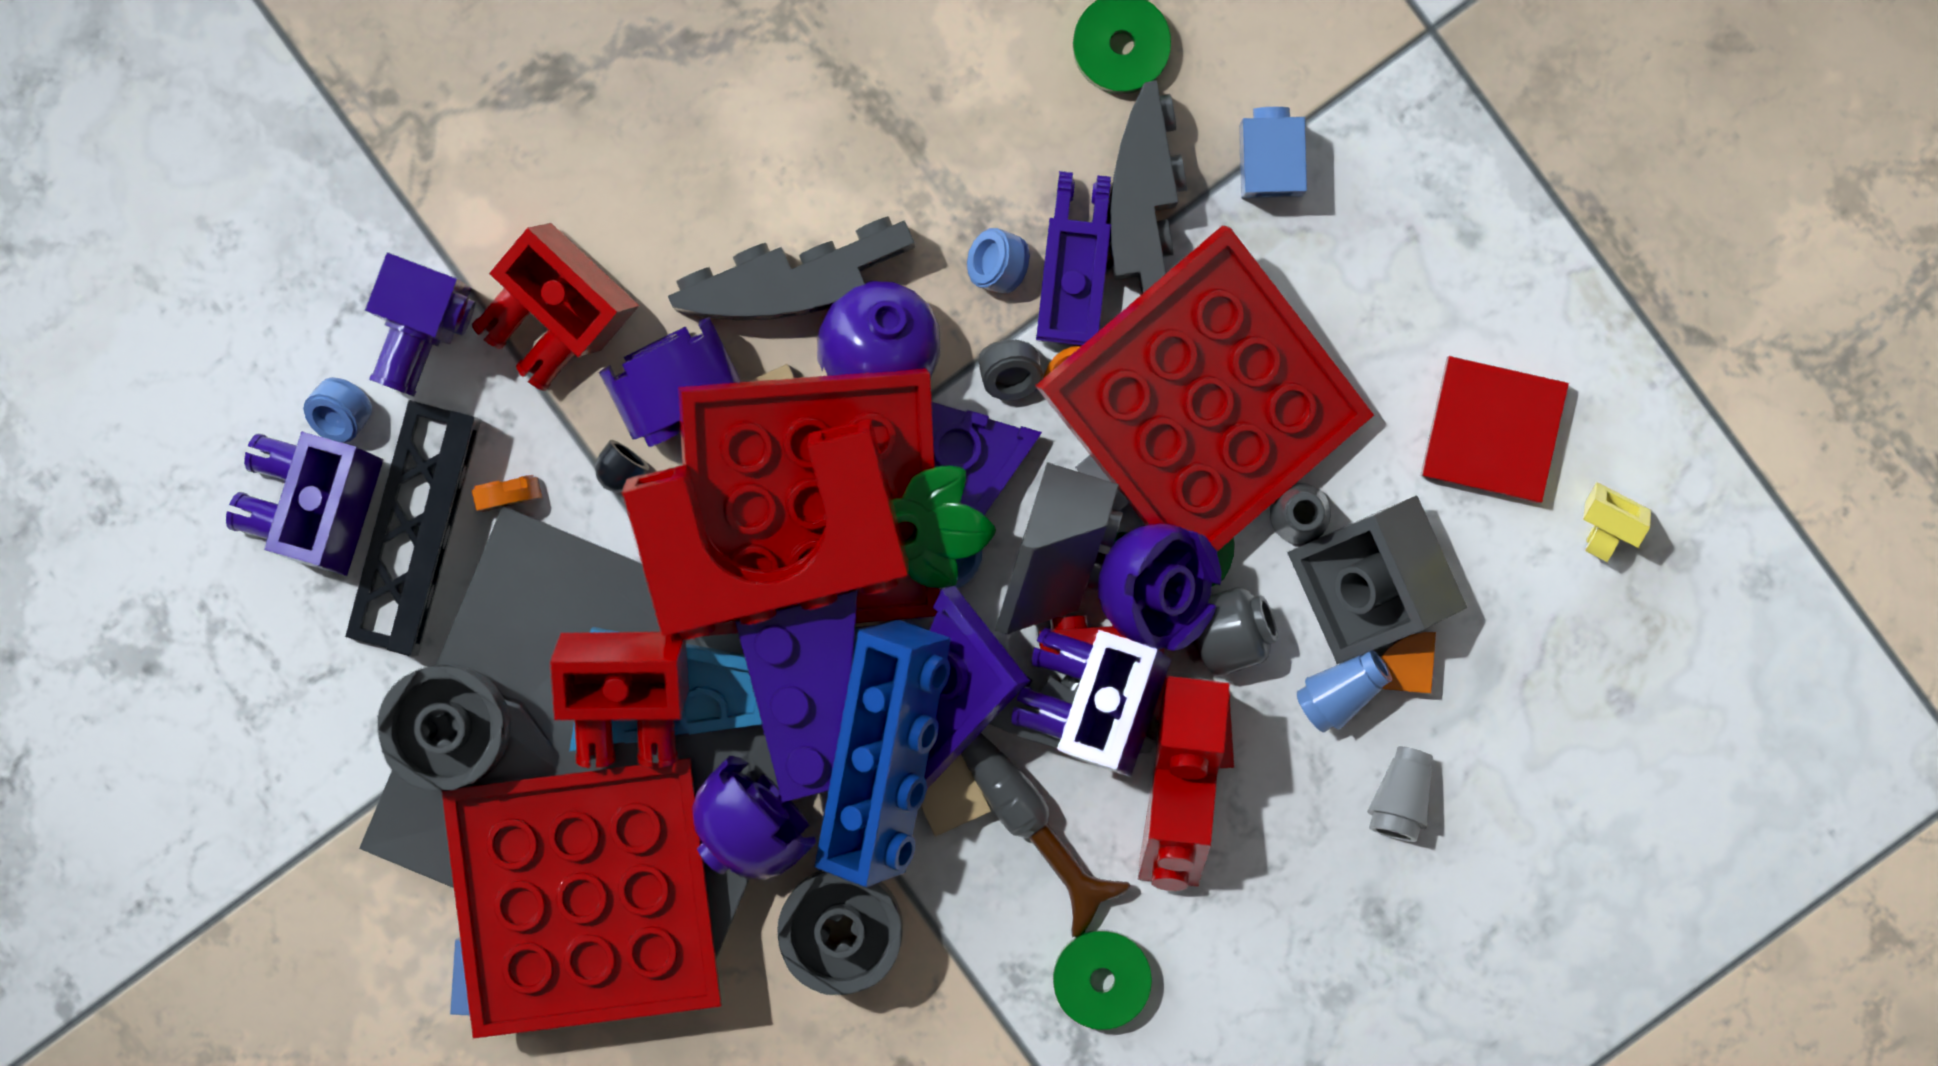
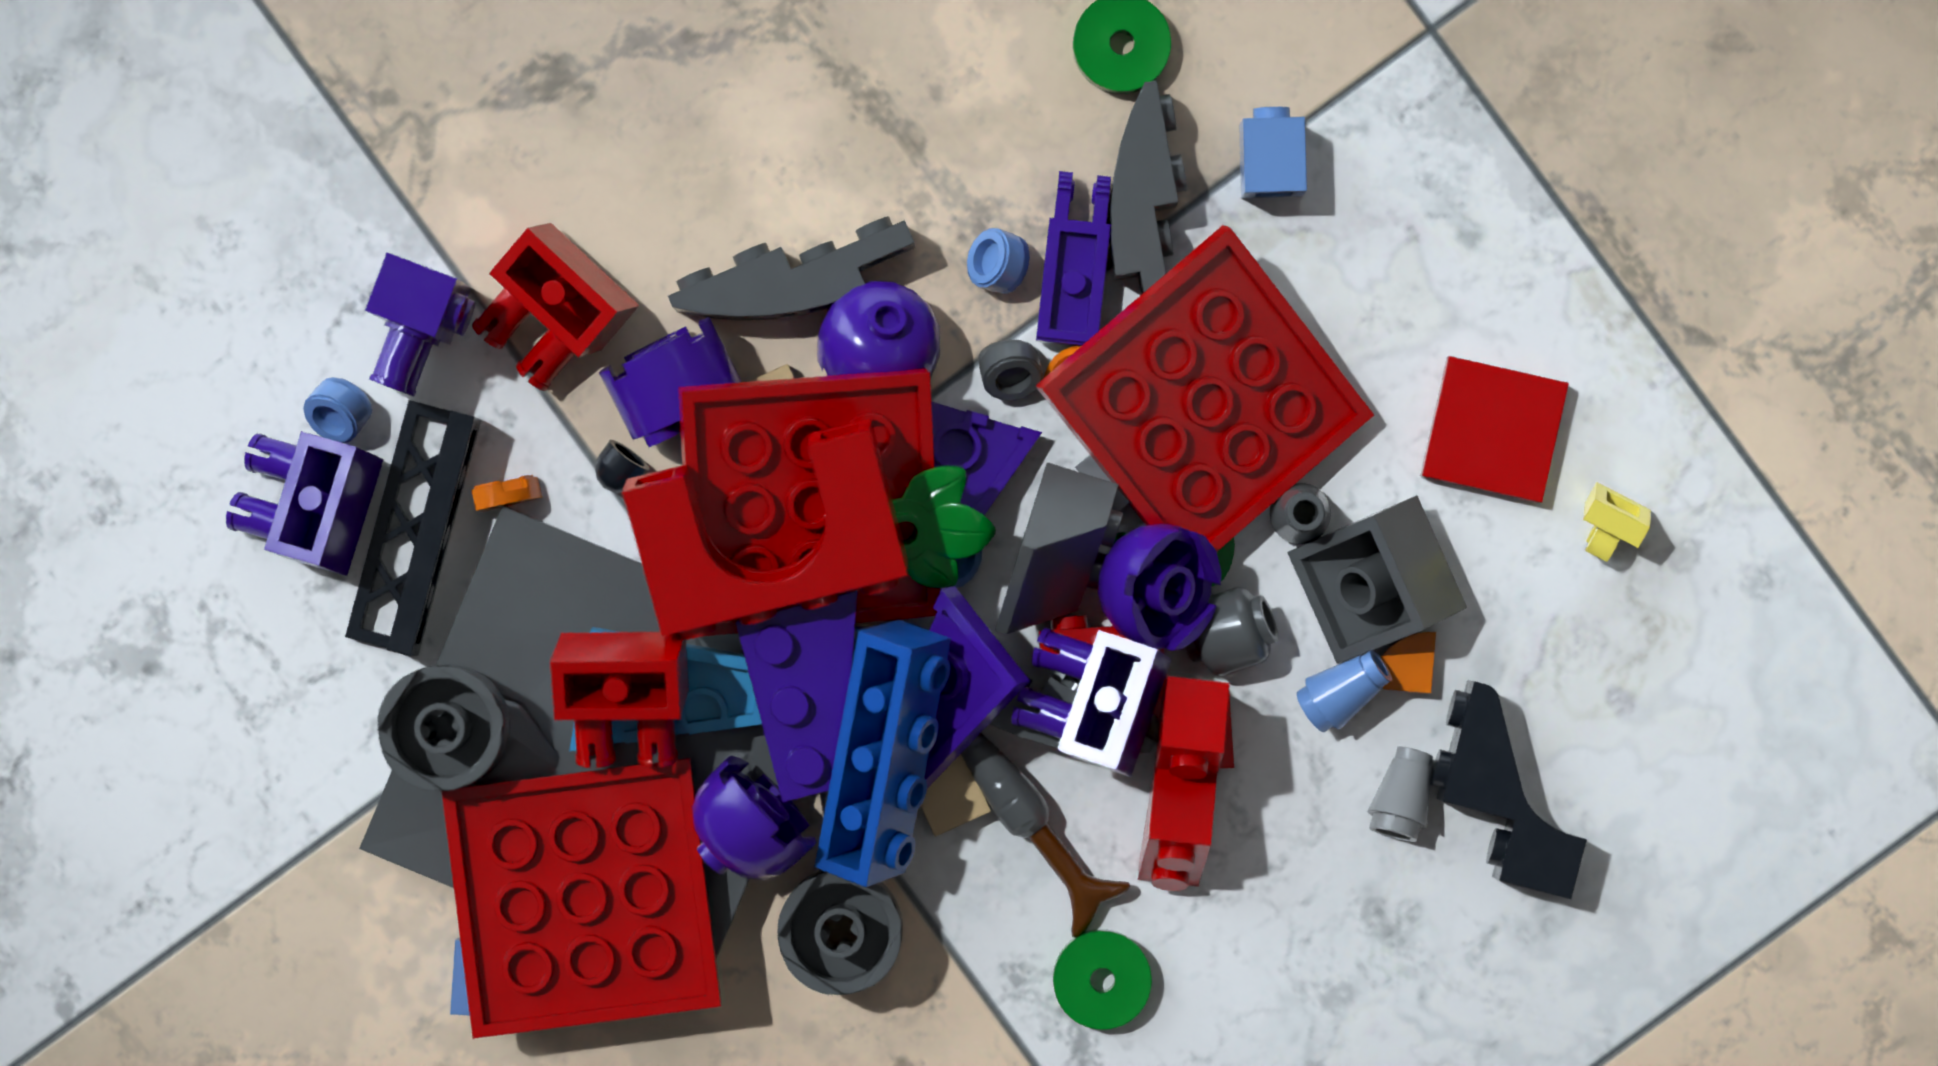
(1483, 776): none -> black arch

